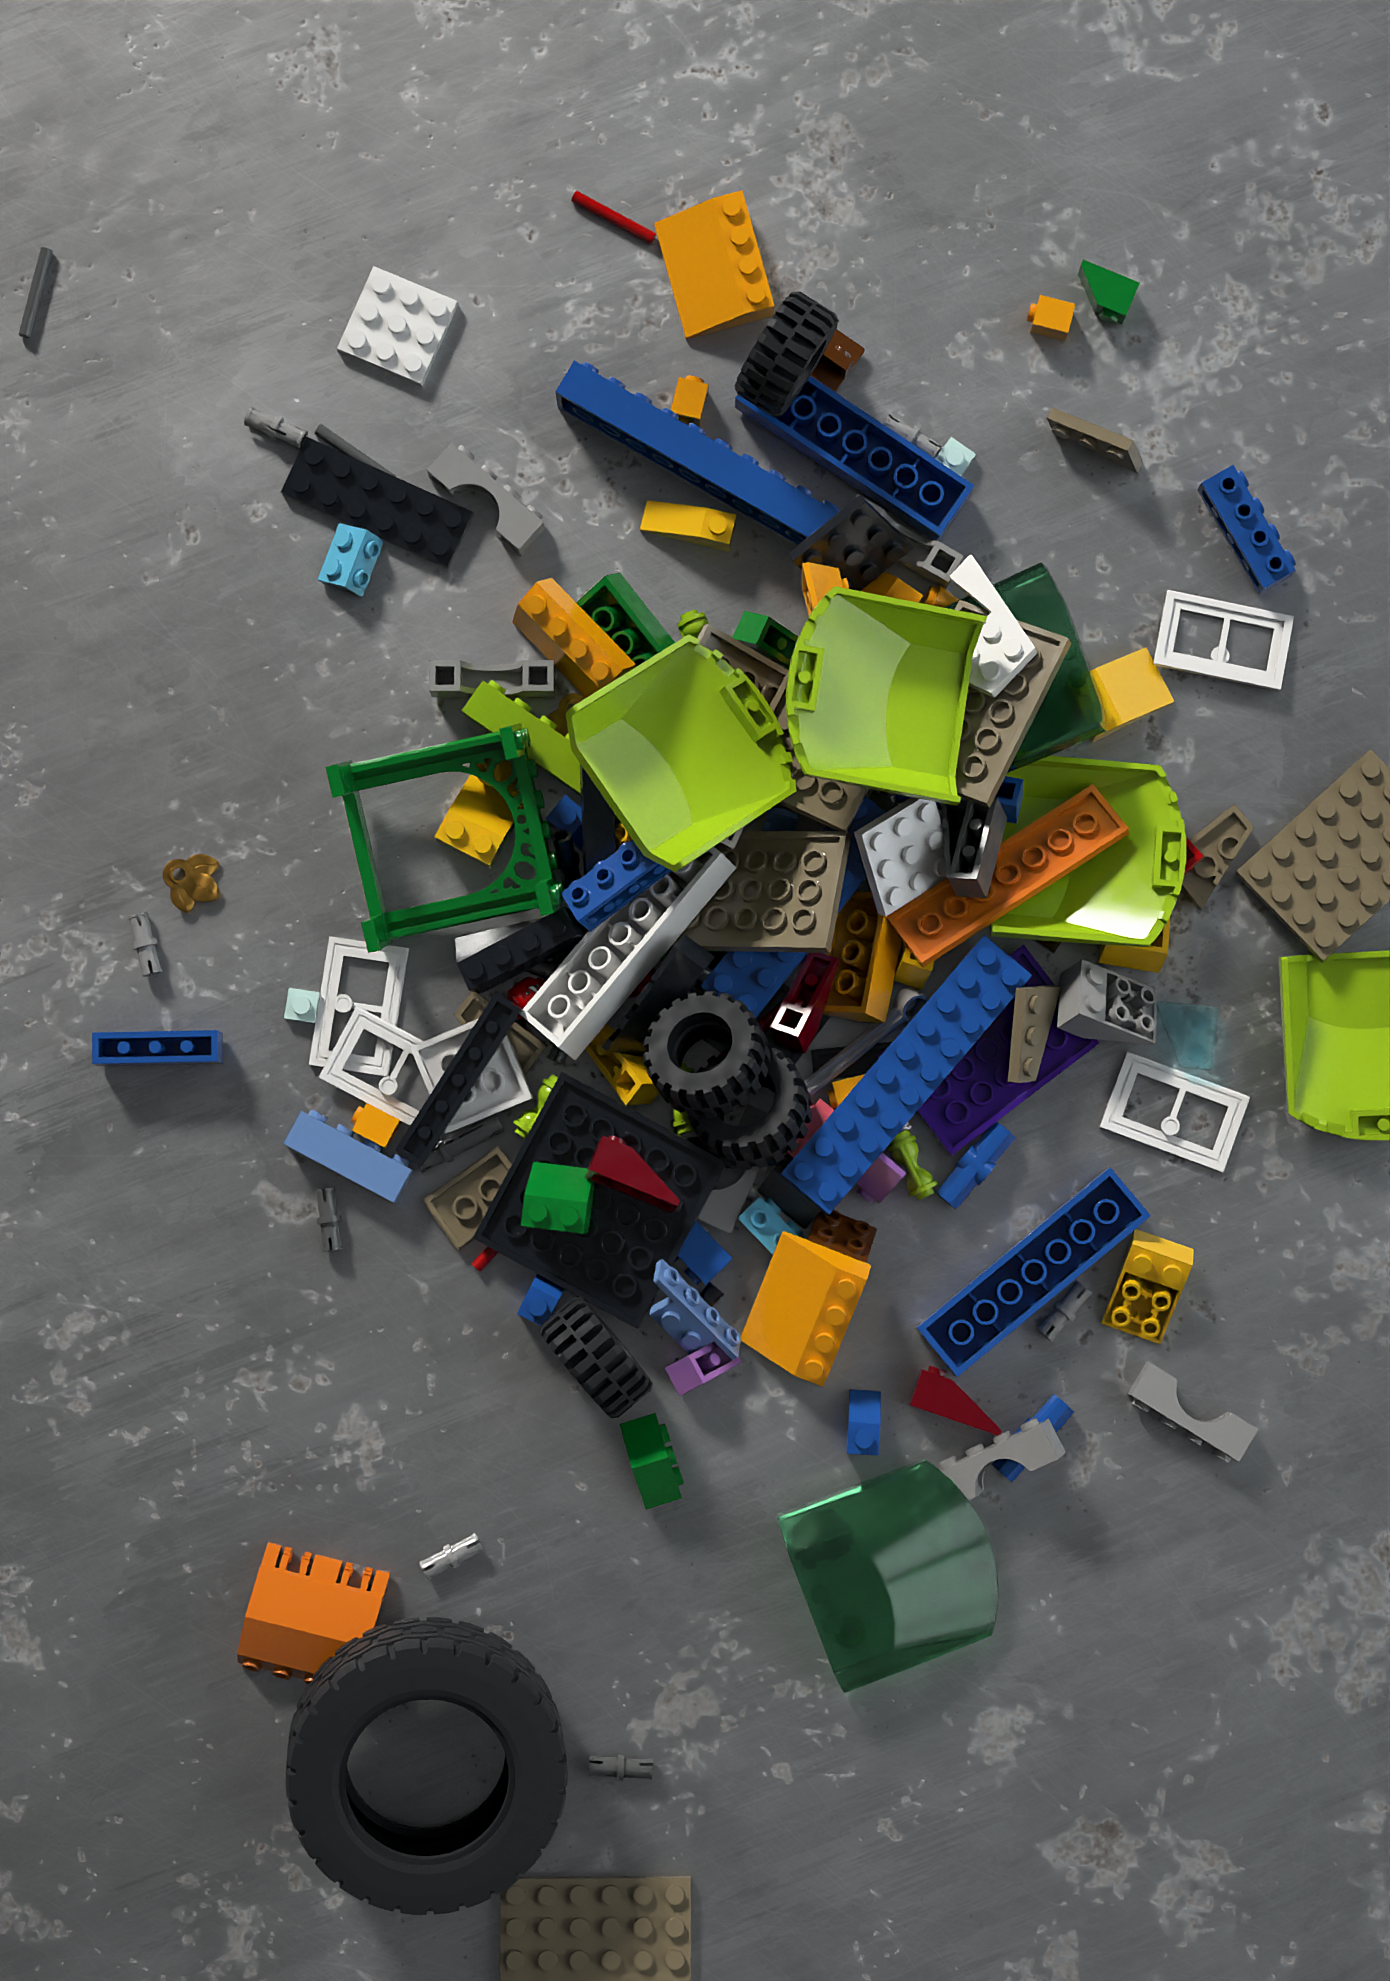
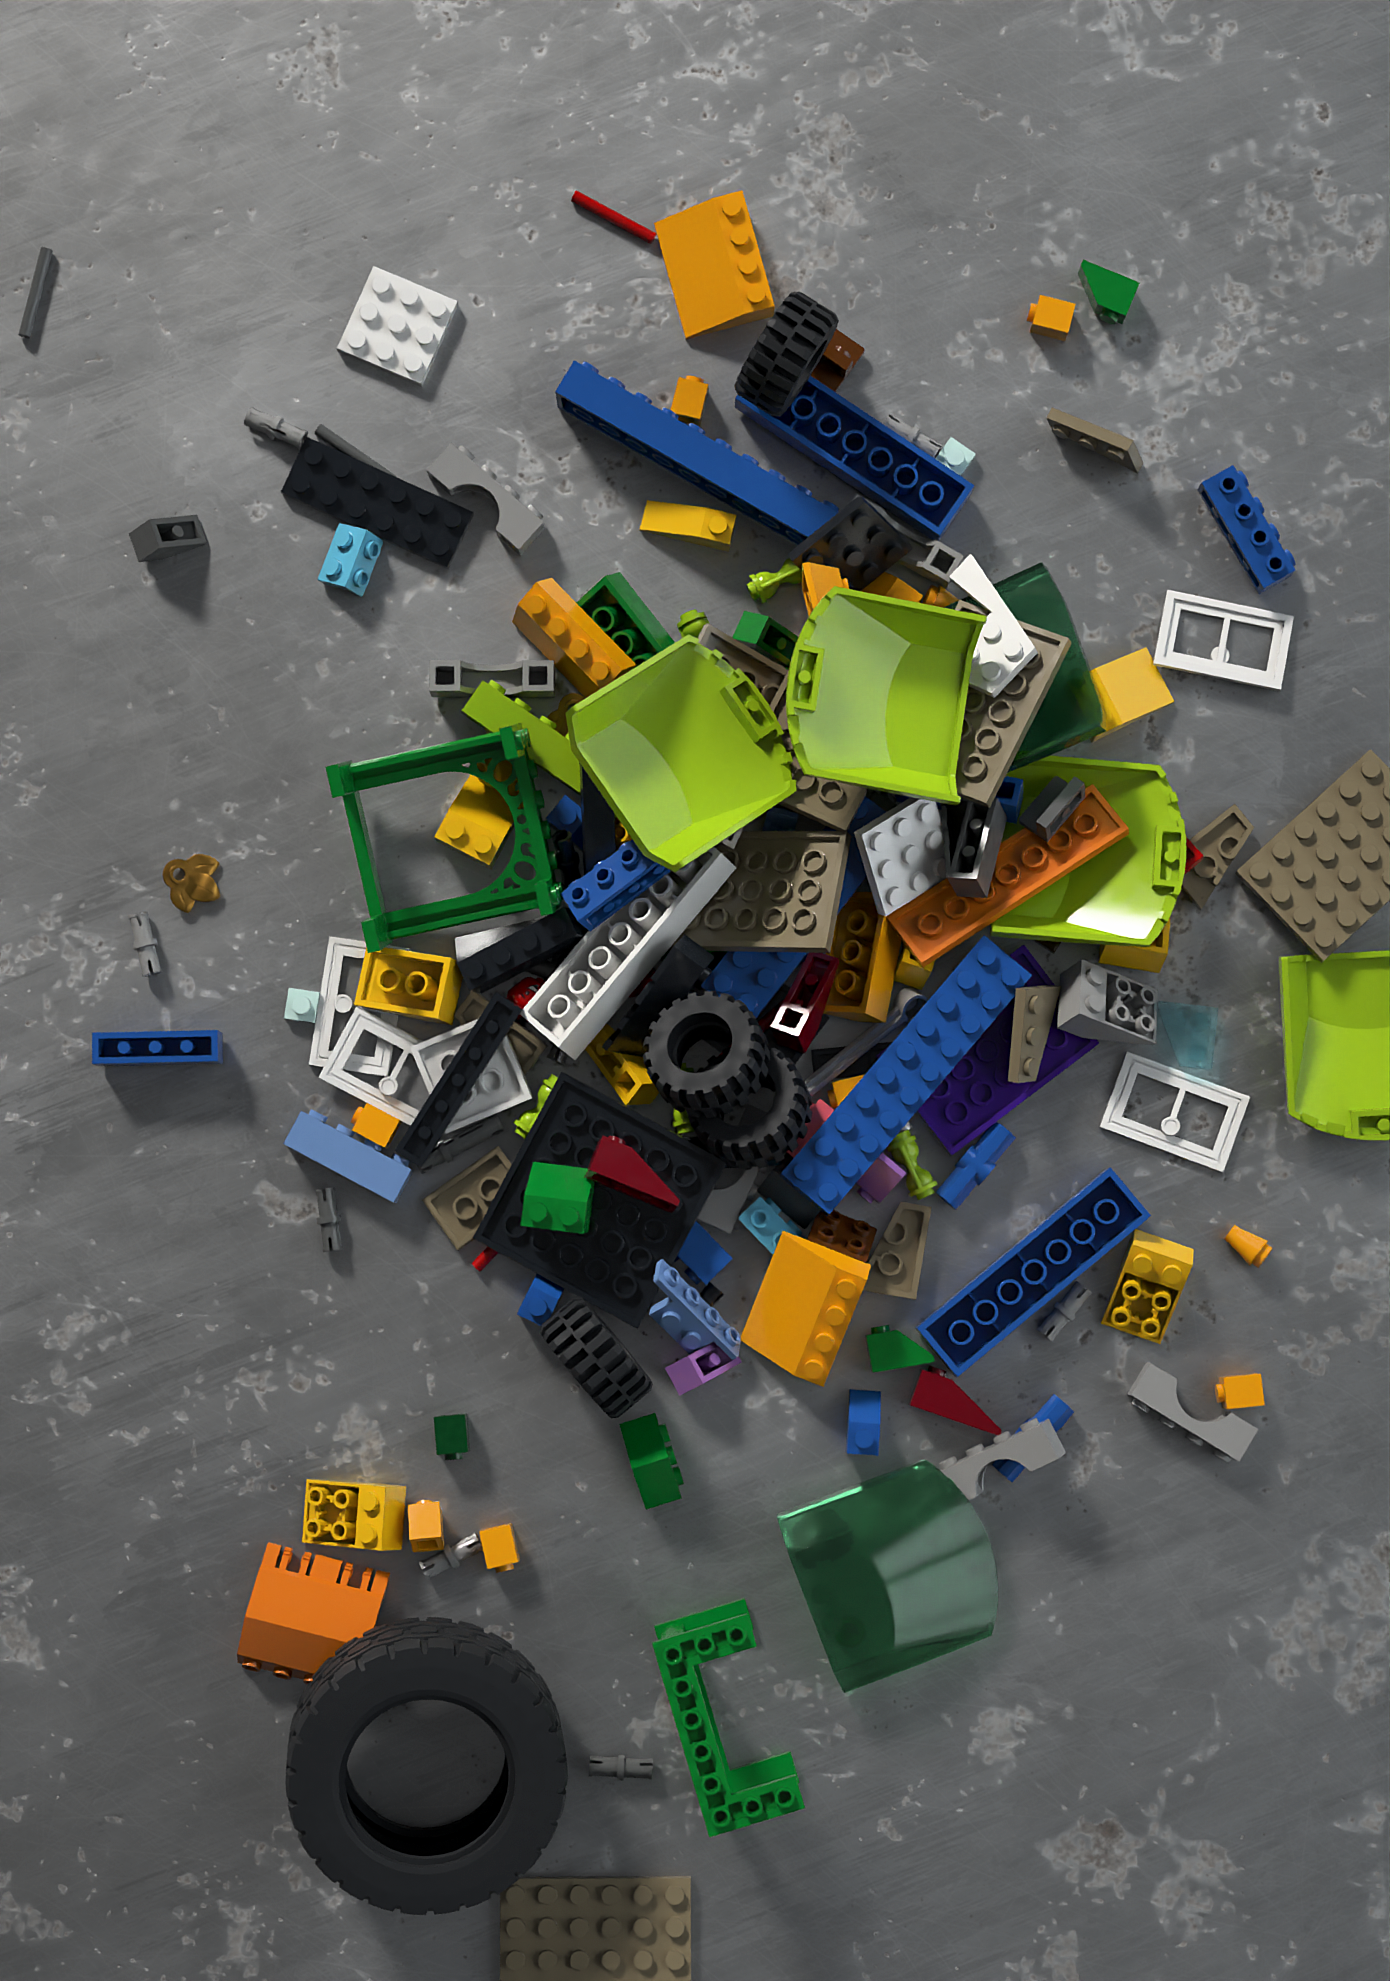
(167, 537): none -> dark grey slope
(354, 1514): none -> yellow slope
(410, 985): none -> yellow slope
(426, 1526): none -> light orange brick
(451, 1436): none -> dark green brick
(499, 1547): none -> light orange brick
(725, 1795): none -> green arch
(765, 584): none -> lime piece
(893, 1350): none -> green slope
(900, 1253): none -> dark tan wing
(1053, 807): none -> dark grey panel
(1240, 1391): none -> light orange brick
(1248, 1246): none -> light orange cone

